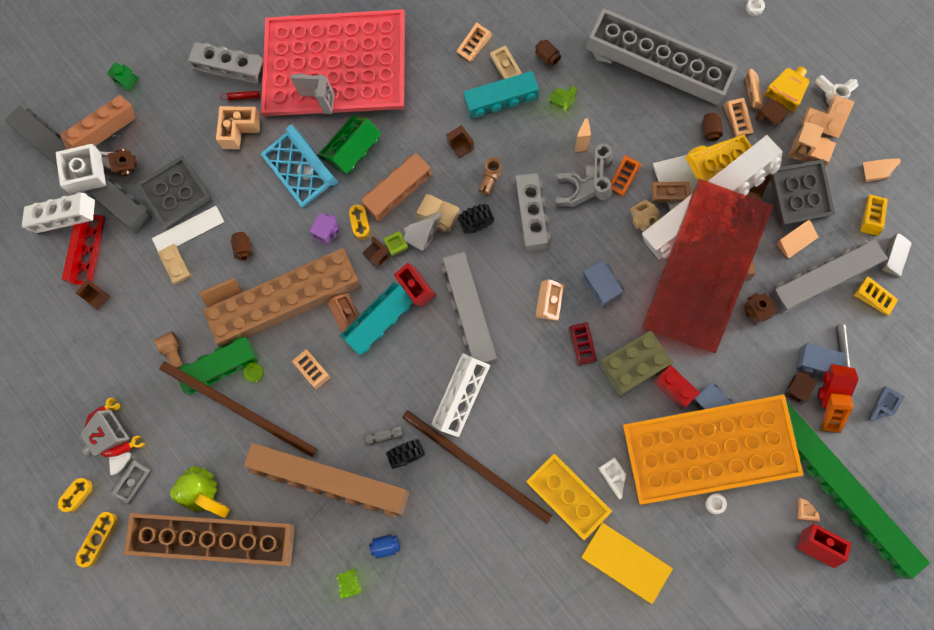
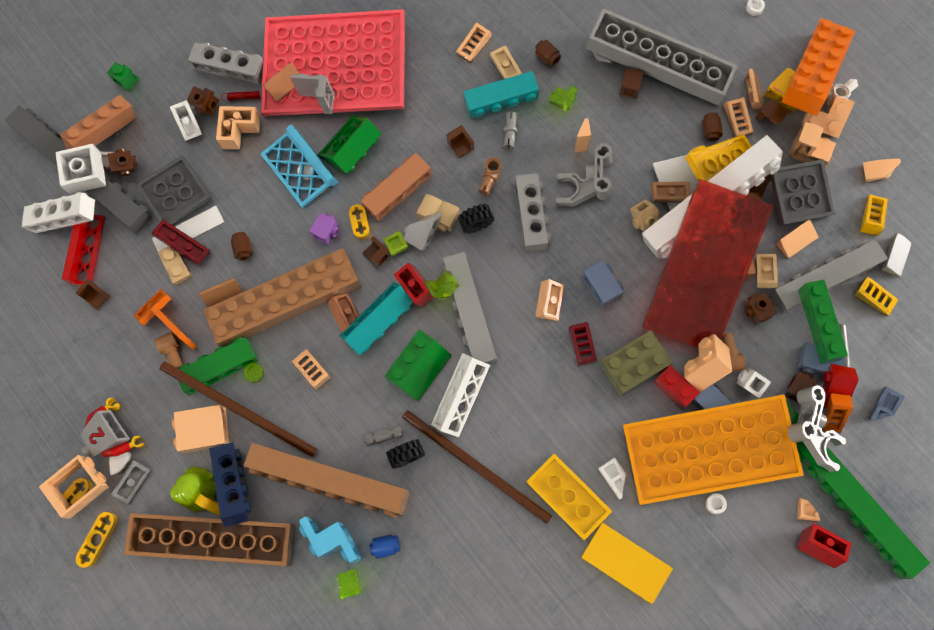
(56, 498): none -> light nougat window
(153, 307): none -> orange piece
(180, 242): none -> dark red tile
(186, 120): none -> white slope
(200, 429): none -> light nougat brick
(203, 100): none -> reddish brown brick
(230, 512): none -> dark blue brick
(280, 83): none -> nougat slope
(329, 540): none -> medium azure bracket
(418, 365): none -> green slope
(443, 286): none -> clear neon green panel
(510, 131): none -> light grey pin
(626, 160): orange slope -> none
(631, 83): none -> reddish brown panel
(710, 365): none -> light nougat brick
(737, 358): none -> medium nougat pin
(753, 382): none -> white brick
(766, 271): none -> tan plate
(810, 427): none -> light grey piece
(818, 67): none -> orange brick
(822, 322): none -> green brick

